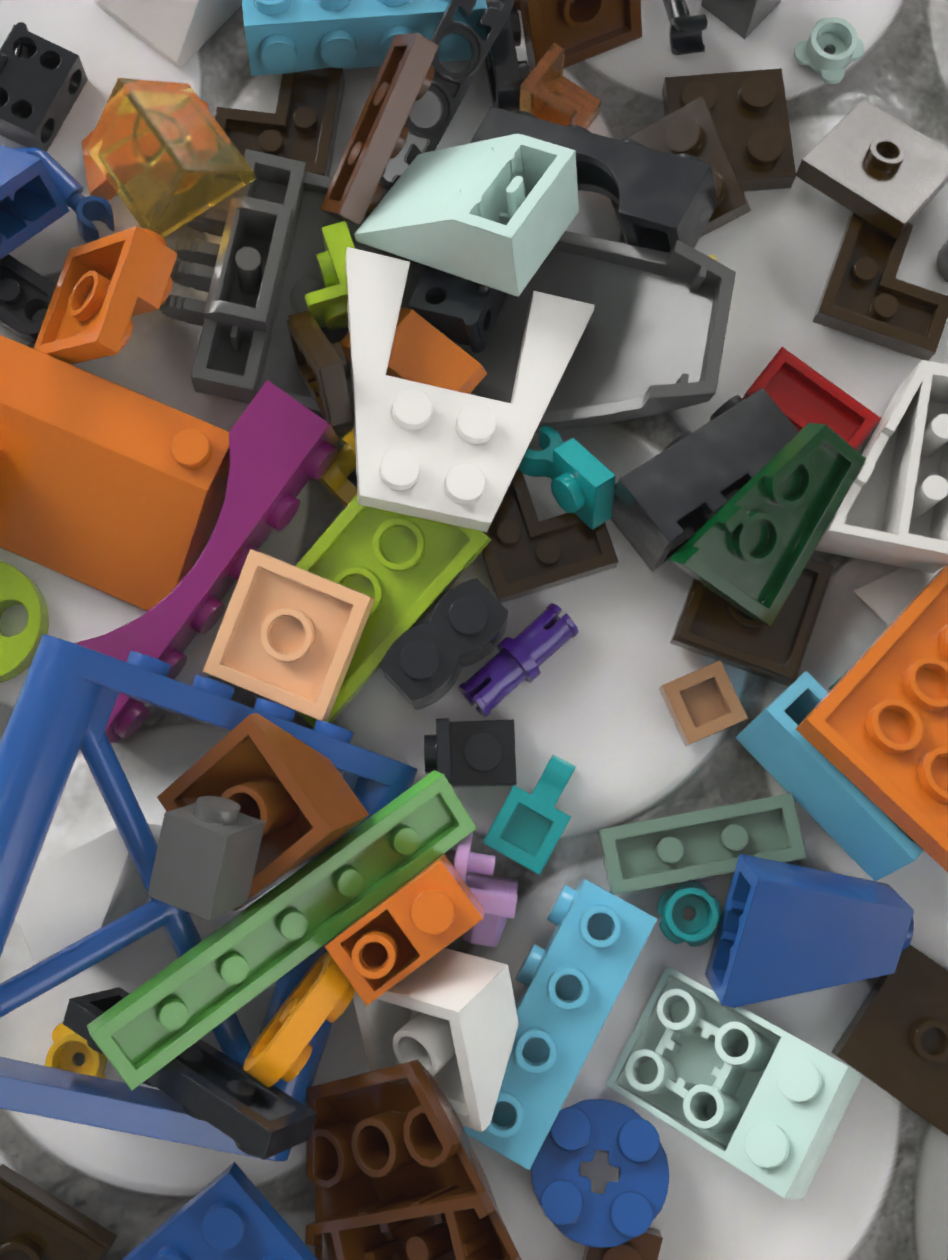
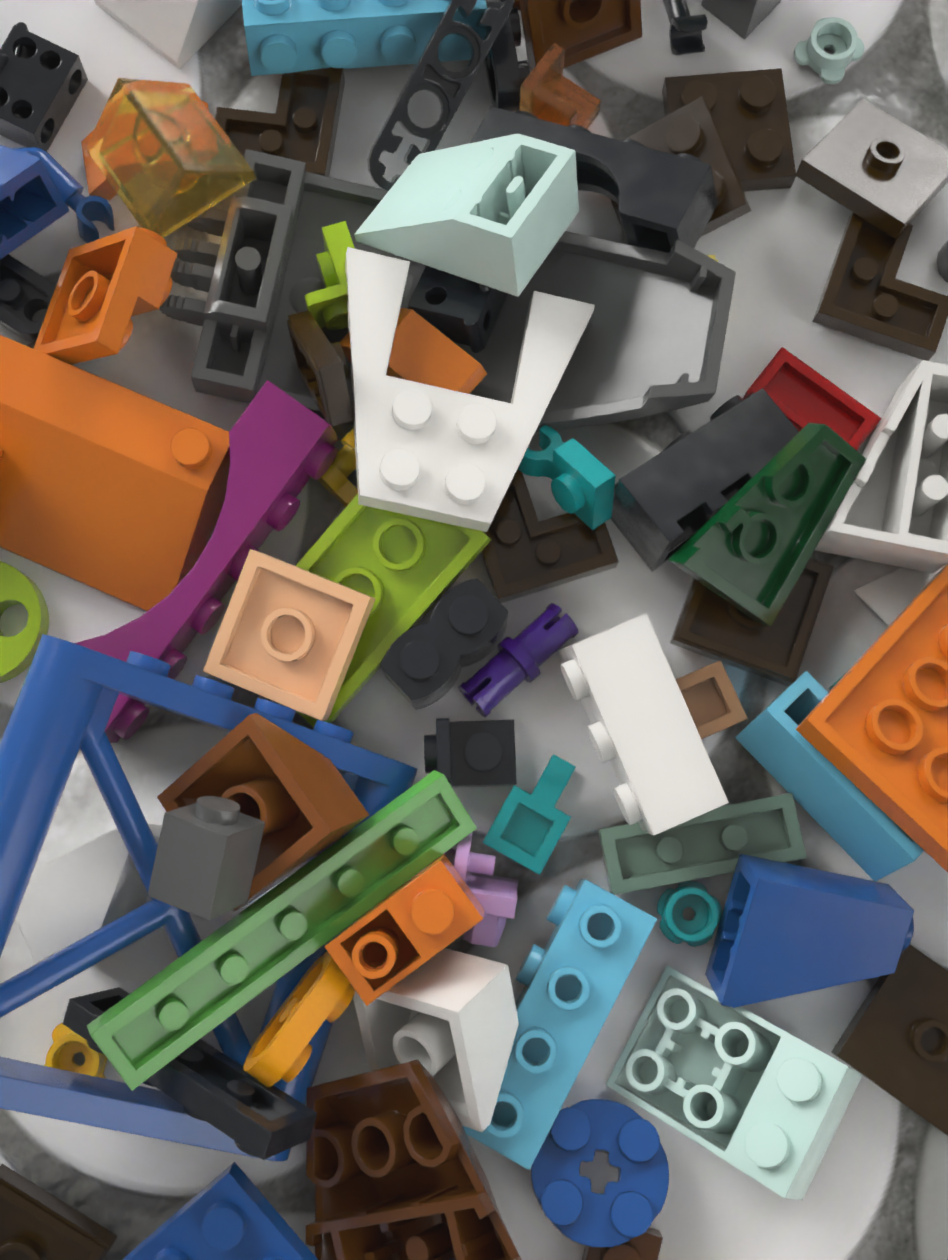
(380, 128): reddish brown plate -> none
(642, 726): none -> white wedge

